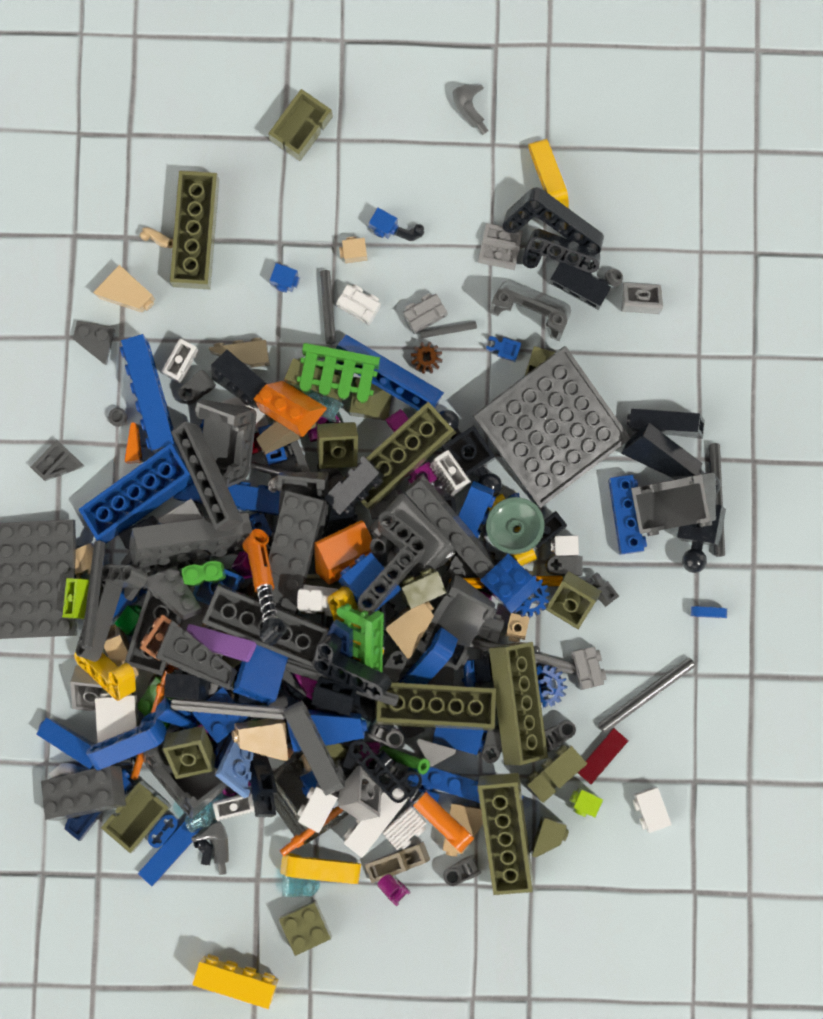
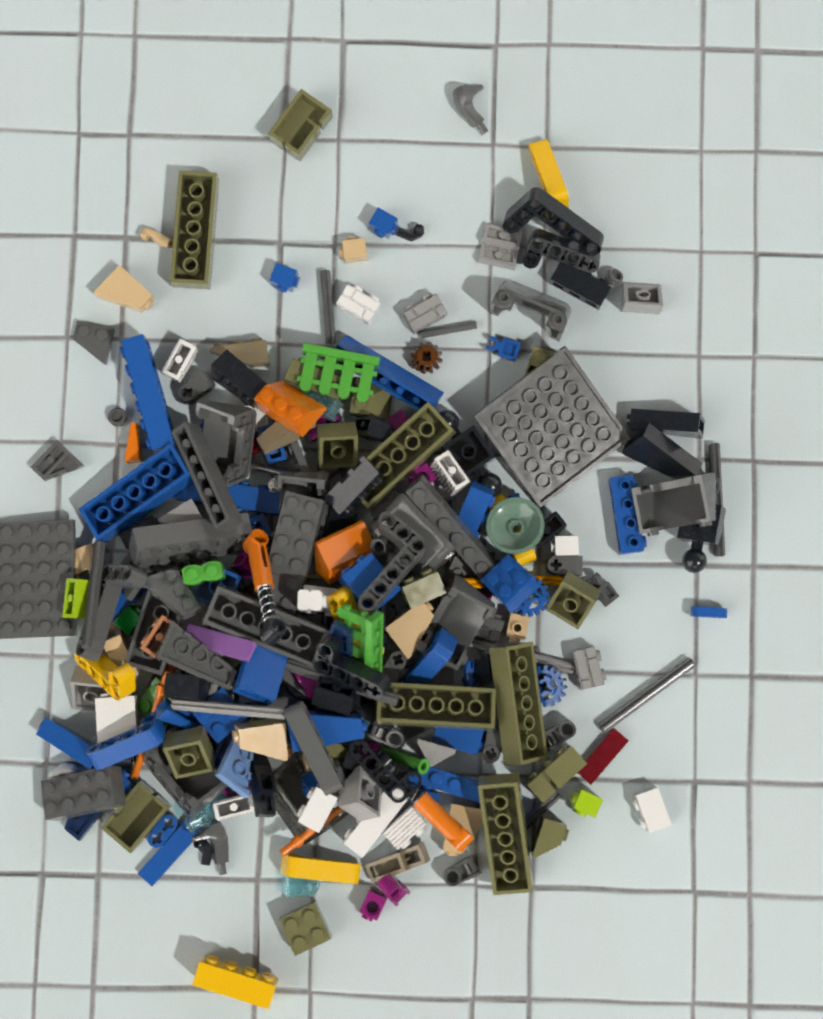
(373, 428): none -> black brick
(374, 896): none -> magenta brick
(540, 809): none -> dark grey axle

